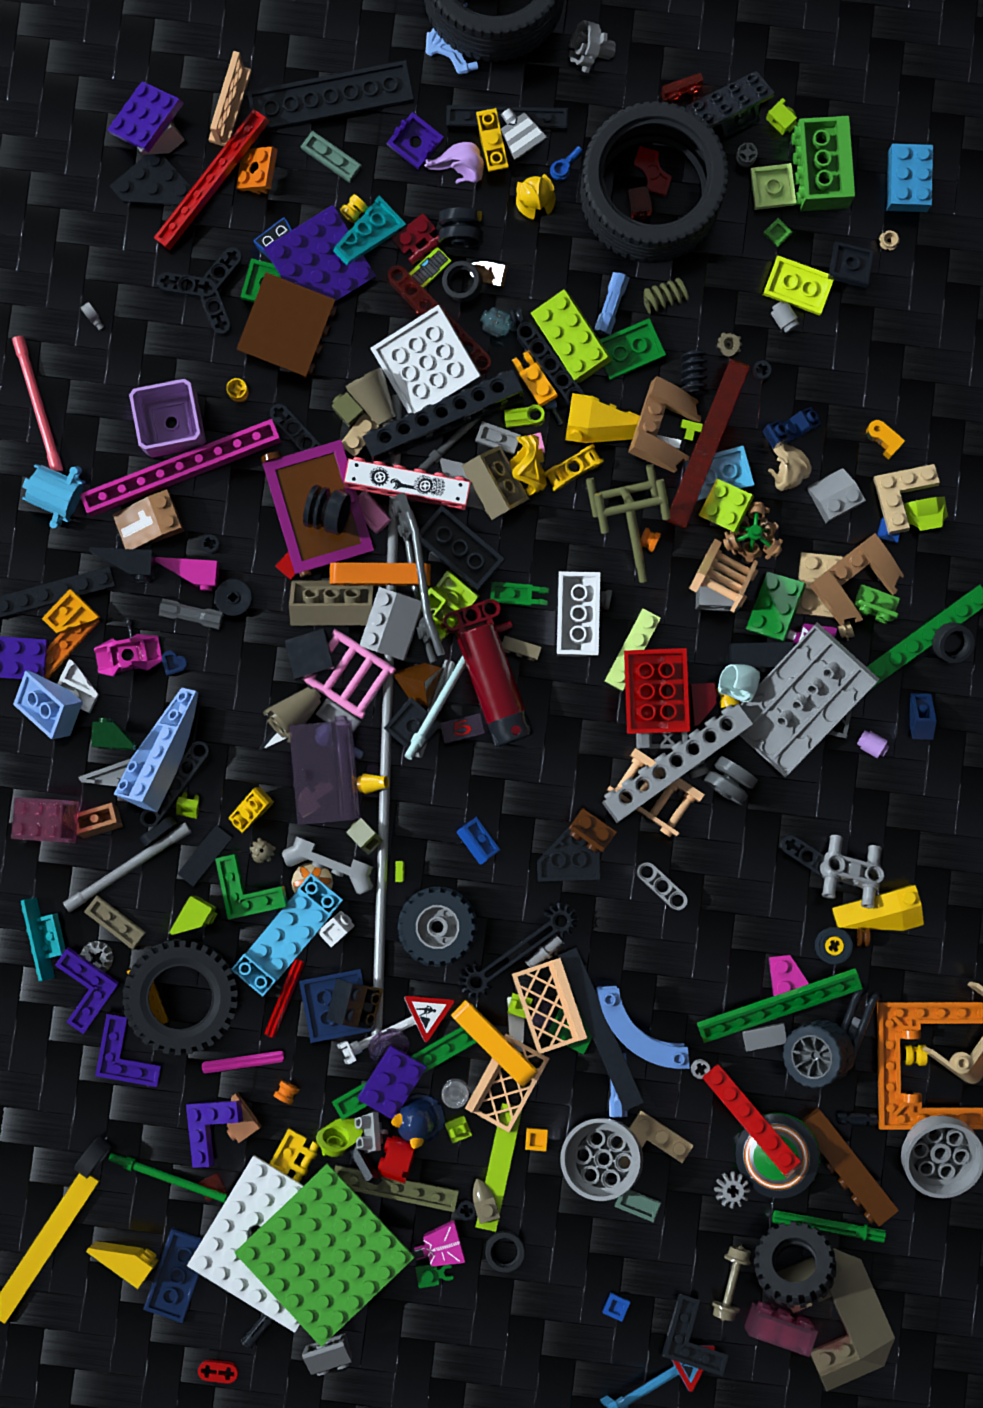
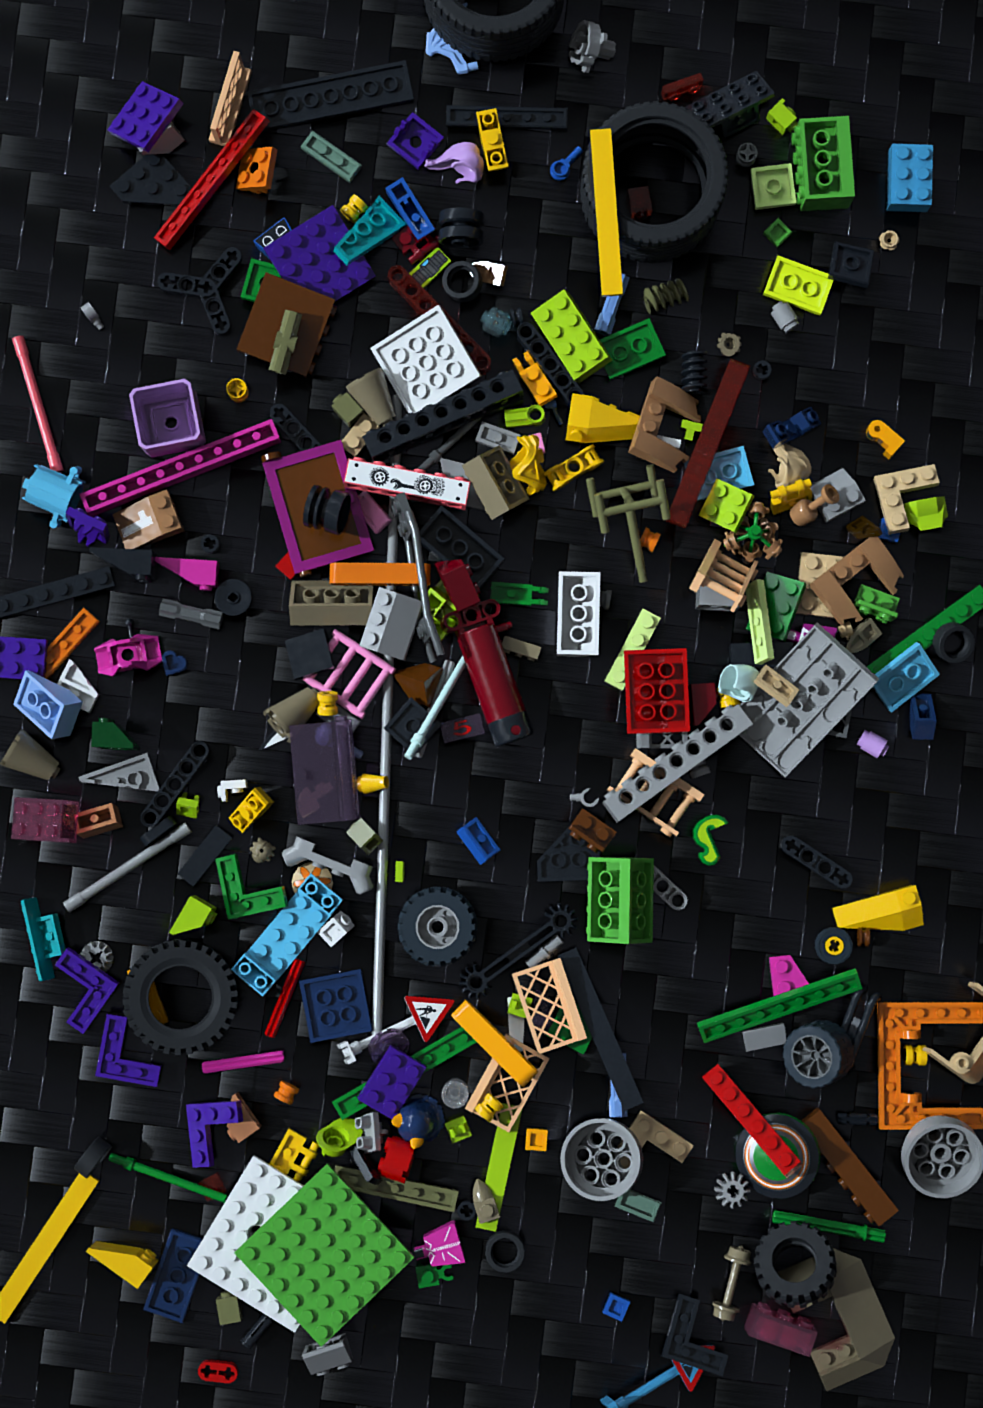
(30, 758): none -> dark tan cone
(69, 613): light orange wing -> none
(88, 527): none -> dark purple piece
(115, 922): dark tan tile -> none
(159, 755): light blue wedge -> none
(229, 1308): none -> olive brick
(235, 785): none -> white bracket
(285, 342): none -> olive piece
(327, 703): none -> yellow wheel
(354, 1004): black slope -> none
(409, 209): none -> blue slope
(458, 583): none -> dark red slope
(485, 1111): none -> yellow wheel
(520, 133): torso -> none
(535, 194): yellow helmet -> none
(579, 797): none -> light grey piece
(606, 212): none -> yellow tile
(620, 900): none -> bright green brick
(651, 1049): medium blue fence -> none
(656, 178): red tile -> none
(694, 1067): light grey bush -> none
(704, 839): none -> animal
(729, 782): dark grey wheel -> none
(759, 622): none -> yellowish green plate
(776, 685): none -> tan plate
(786, 497): none -> yellow plate
(806, 510): none -> medium nougat piece
(852, 871): light grey piece -> none
(863, 528): none -> dark brown tile
(863, 635): none -> dark tan plate
(904, 677): none -> medium azure plate

